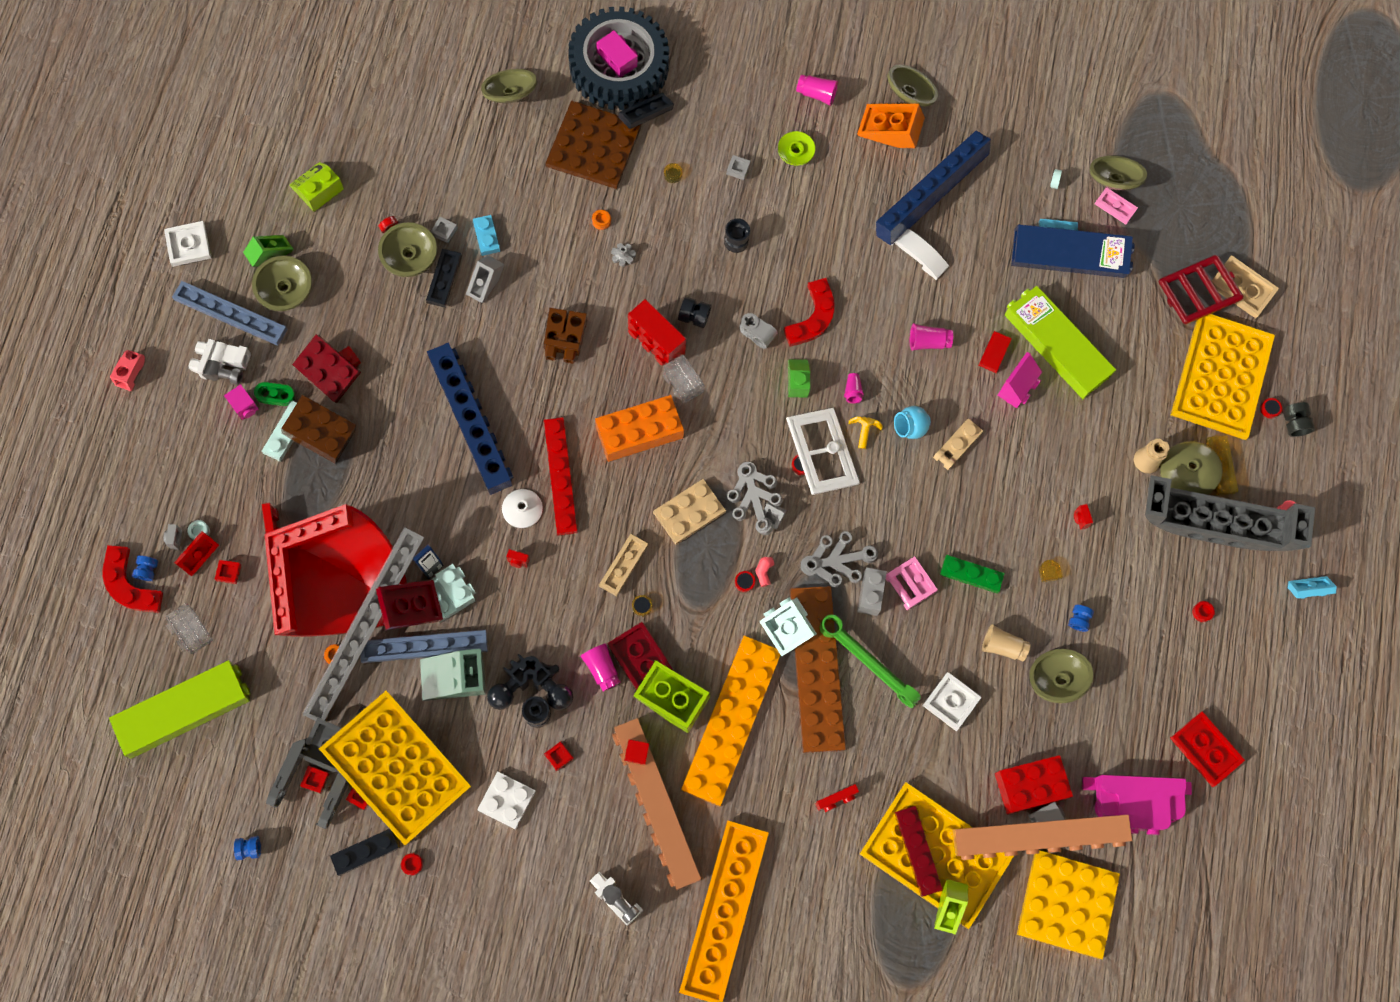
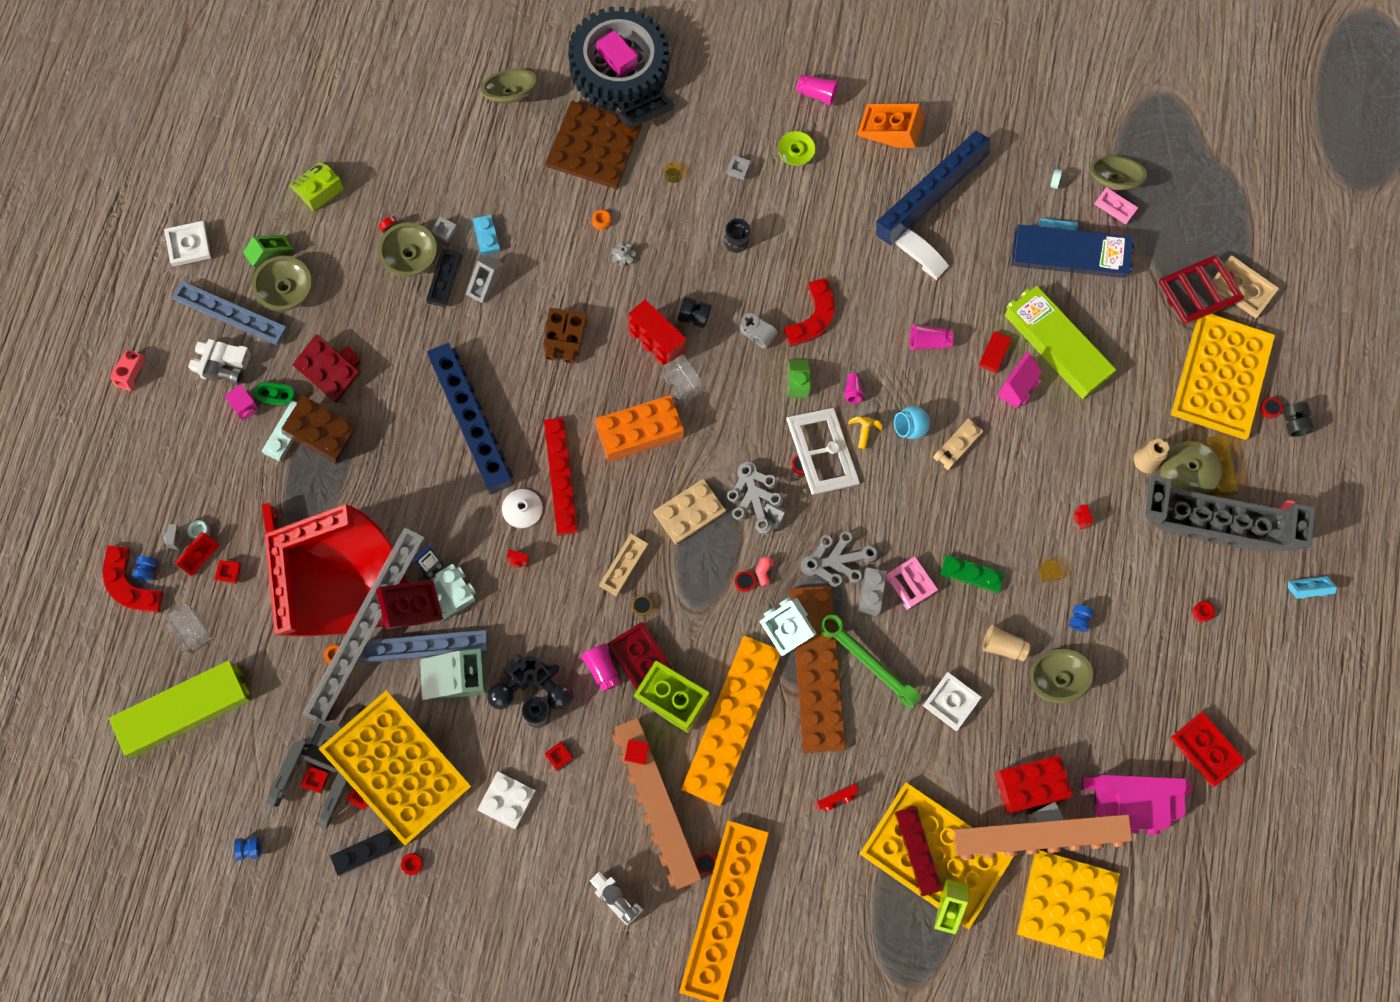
(705, 863): none -> black tile
(912, 85): olive dish -> none

